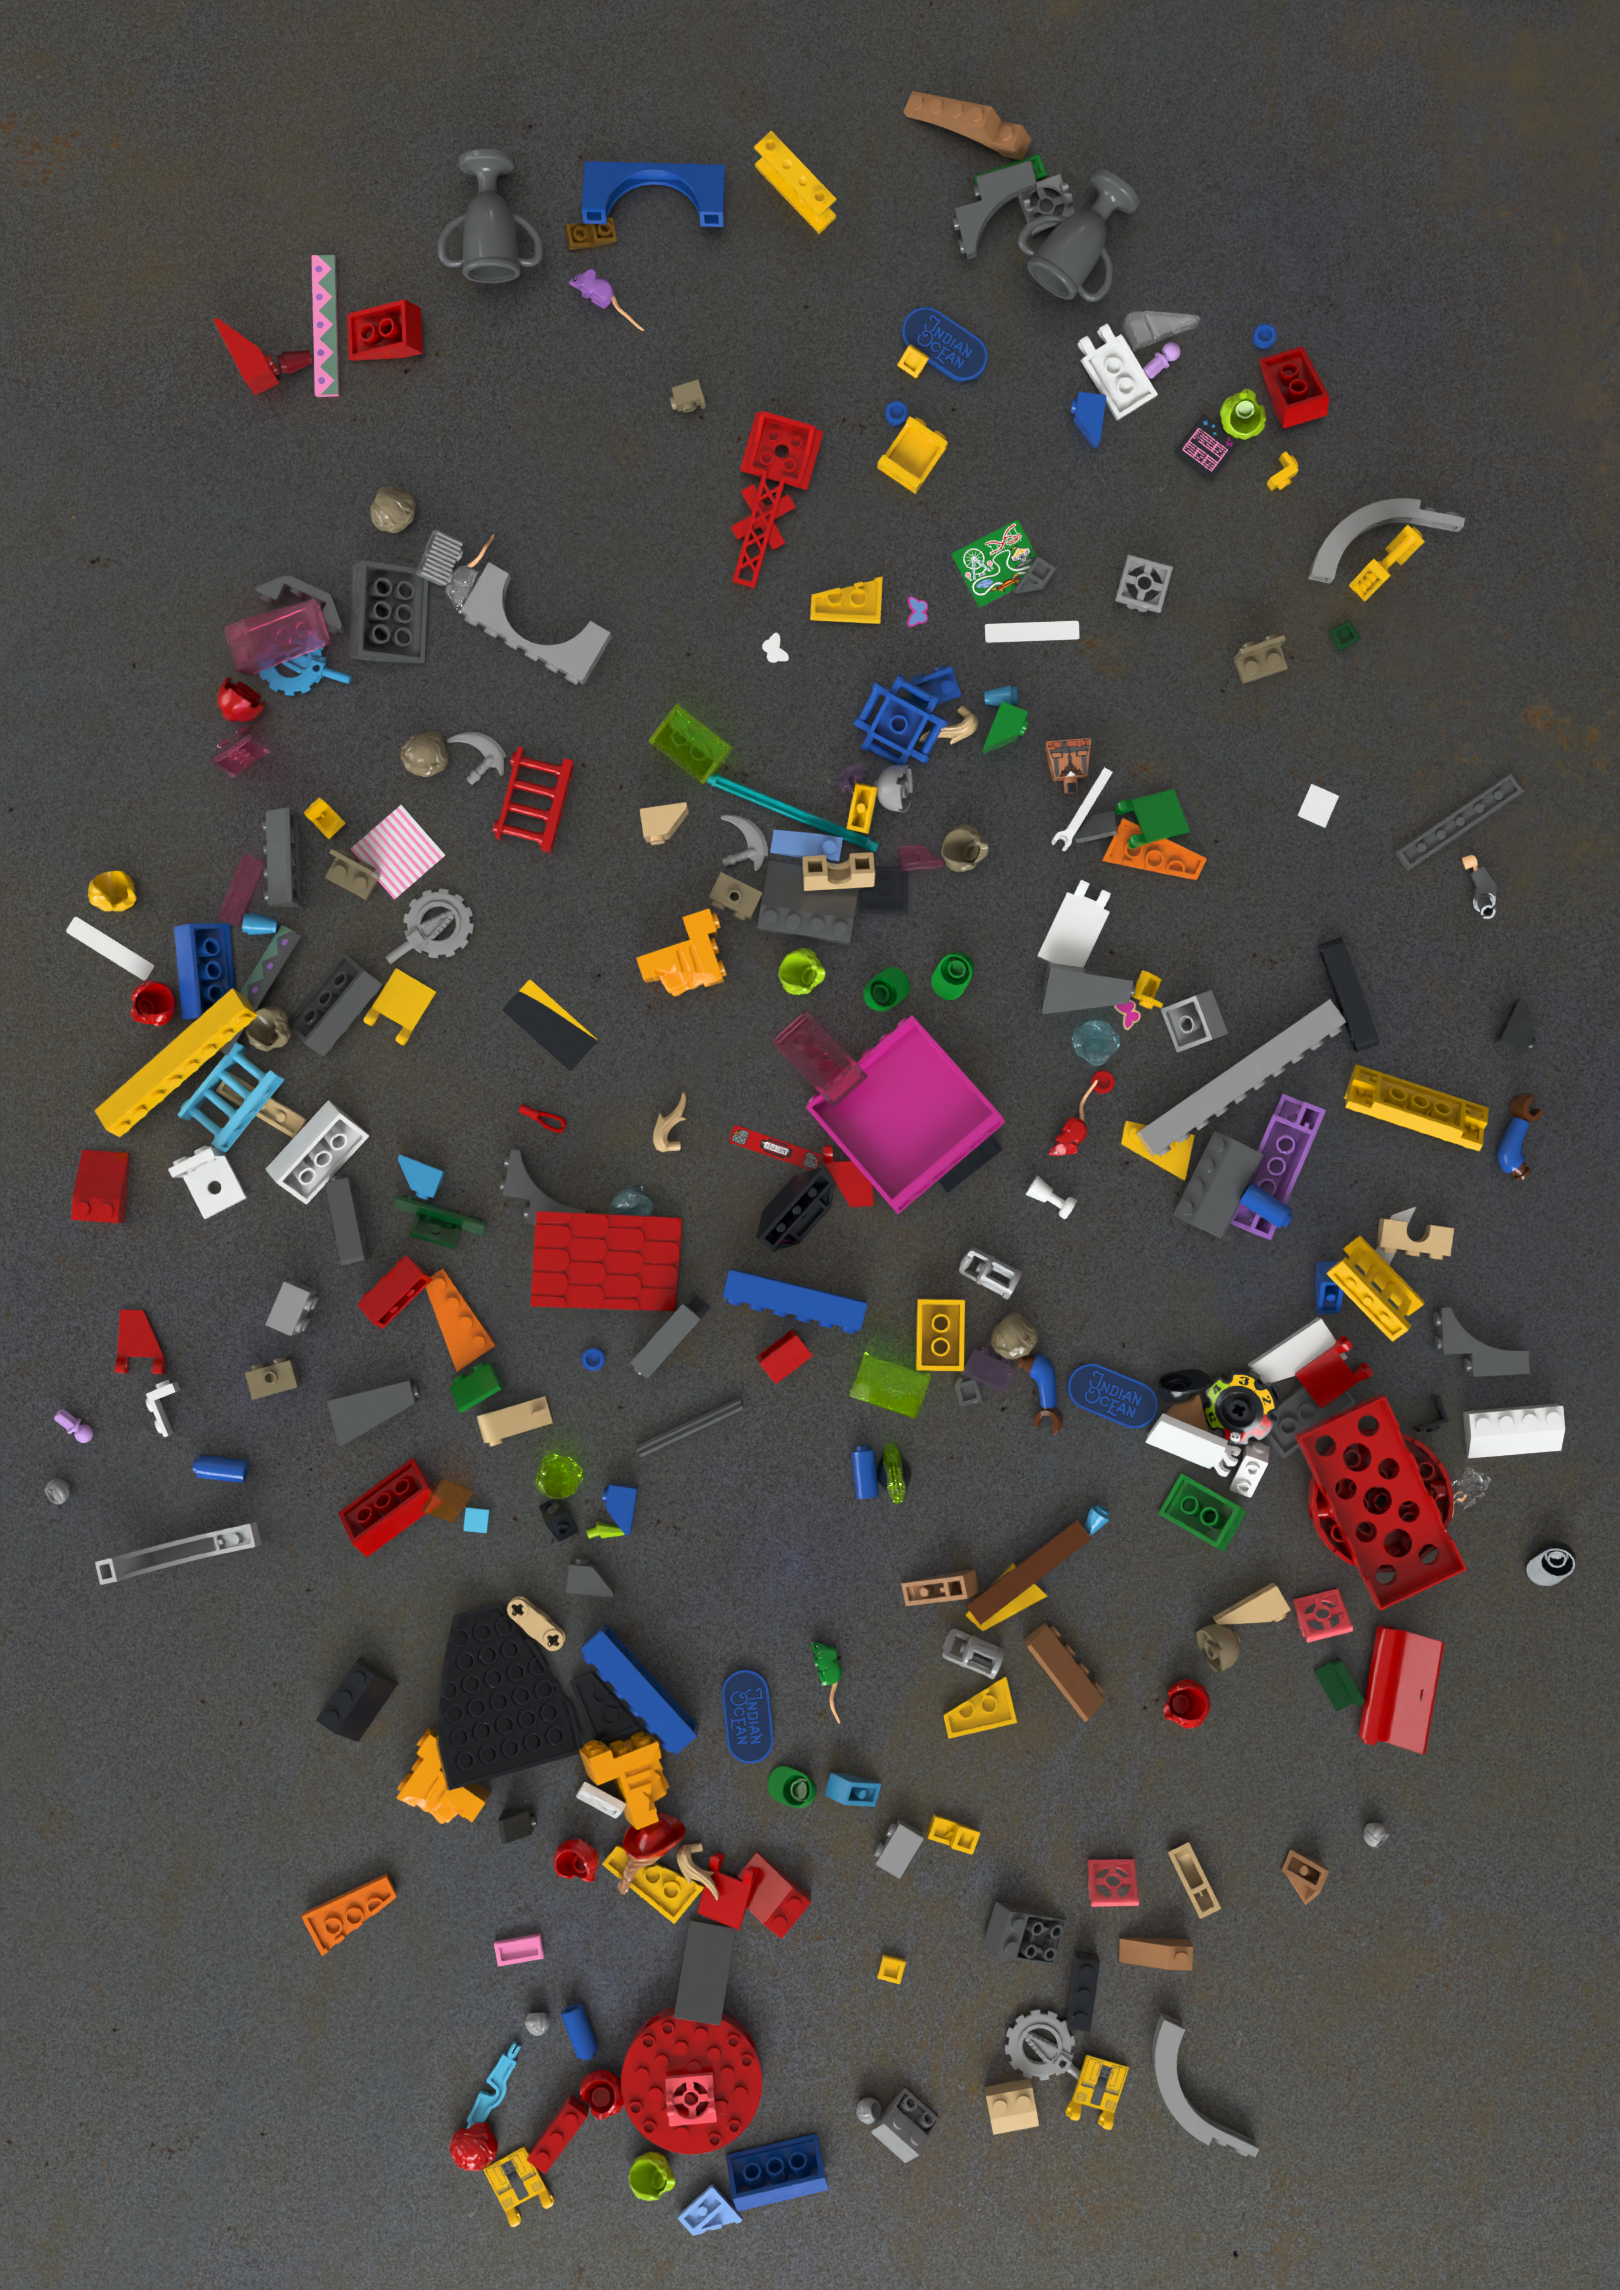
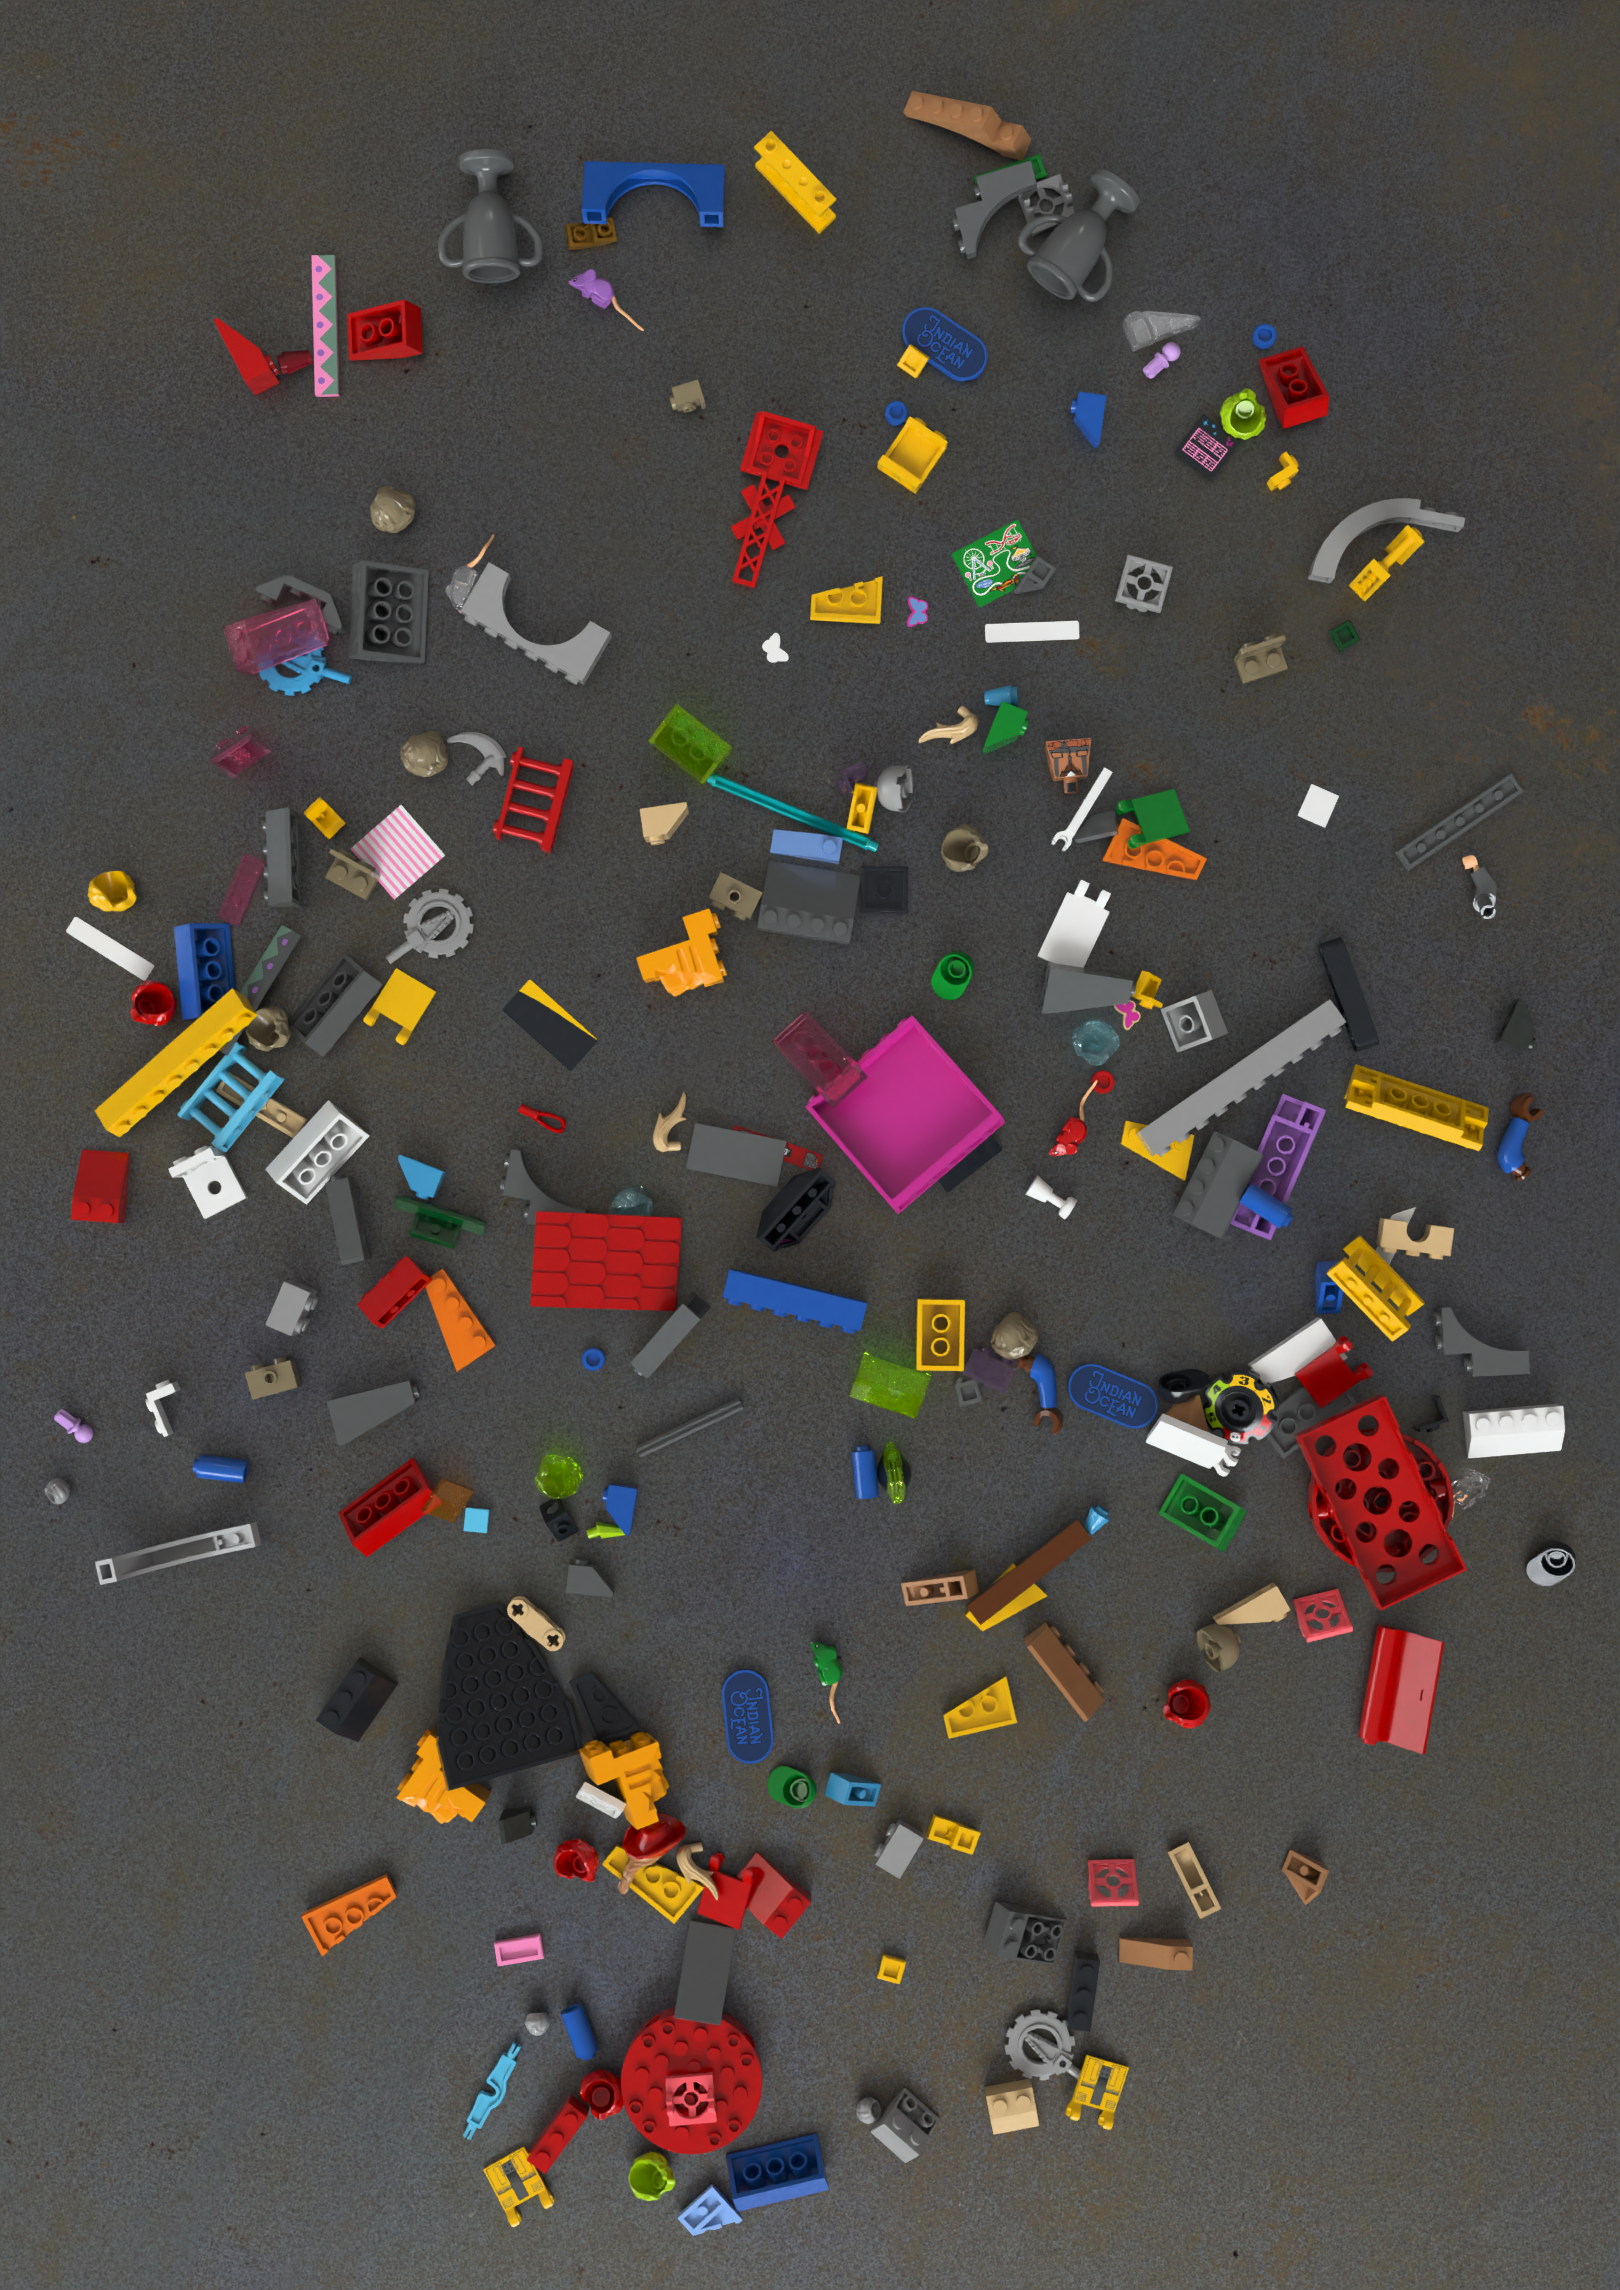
(137, 1340): red flag -> none
(238, 701): red cylinder -> none
(258, 924): dark azure cone -> none
(439, 558): light grey brick -> none
(474, 2147): red hair -> none
(476, 1387): green slope -> none
(513, 1420): tan door -> none
(639, 1689): blue brick -> none
(736, 1154): none -> dark grey tile
(755, 840): light grey piece -> none
(784, 1356): red brick -> none
(801, 971): lime hair -> none
(849, 1179): red flag -> none
(854, 873): tan arch -> none
(886, 989): green cap -> none
(900, 722): blue brick -> none
(917, 858): clear pink tile -> none
(940, 682): blue bracket -> none
(967, 1651): light grey piece -> none
(984, 1269): light grey piece -> none
(1116, 373): white tile -> none
(1165, 2052): light grey arch -> none
(1251, 1468): white bracket -> none
(1338, 1684): dark green panel -> none
(1375, 1834): light grey piece -> none

